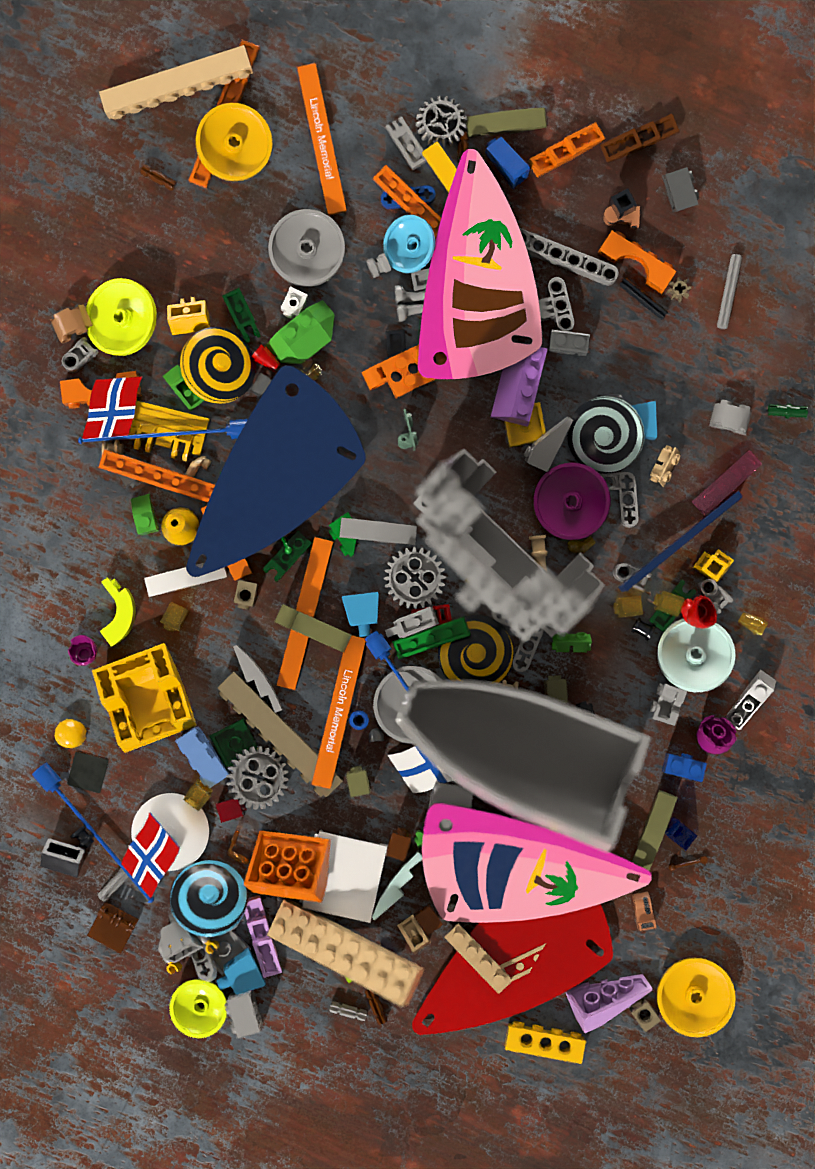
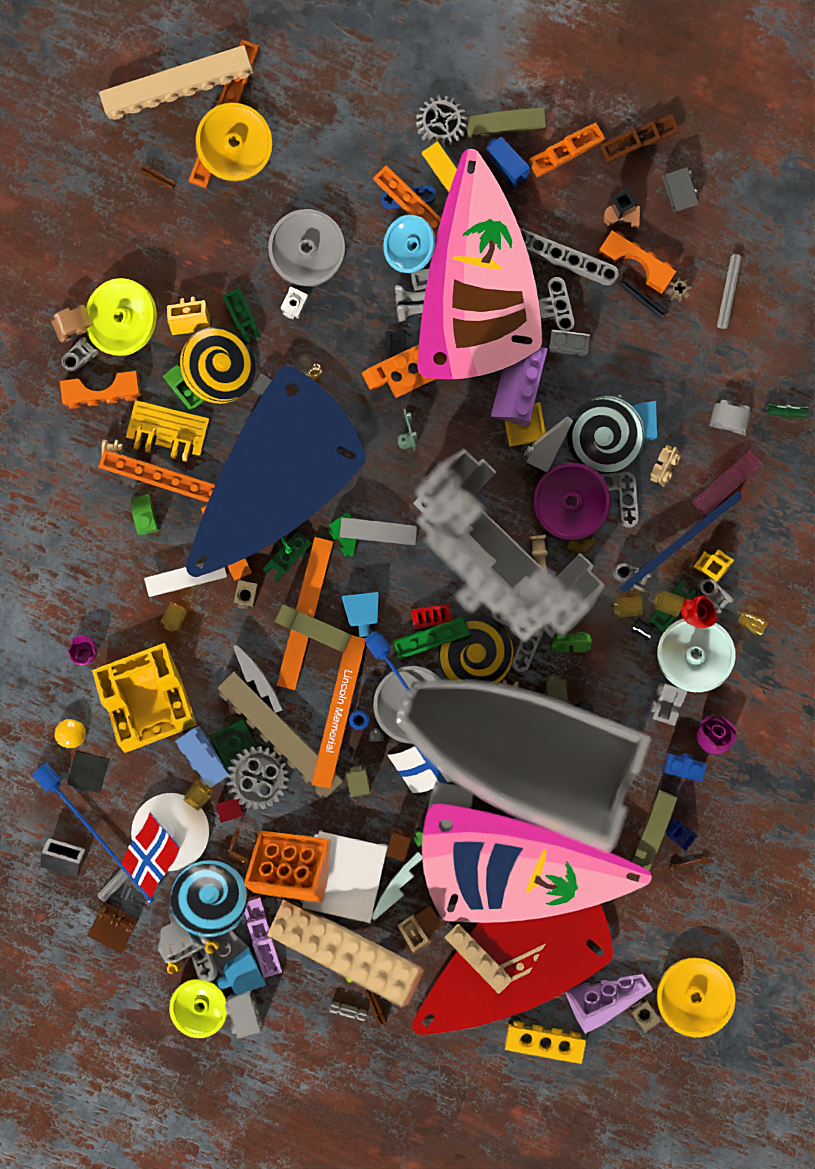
(83, 837): black wheel -> none
(113, 412): flag -> none
(125, 613): neon yellow arch -> none
(186, 528): yellow cone -> none
(196, 464): tan arm -> none
(266, 358): red cone -> none
(303, 335): bright green wedge -> none
(321, 139): orange tile -> none
(378, 265): light grey wheel -> none
(402, 590): light grey gear -> none
(406, 143): light grey hinge -> none
(413, 623): light grey hinge -> none
(463, 145): reddish brown axle -> none
(643, 911): nougat leg -> none
(751, 699): light grey slope -> none

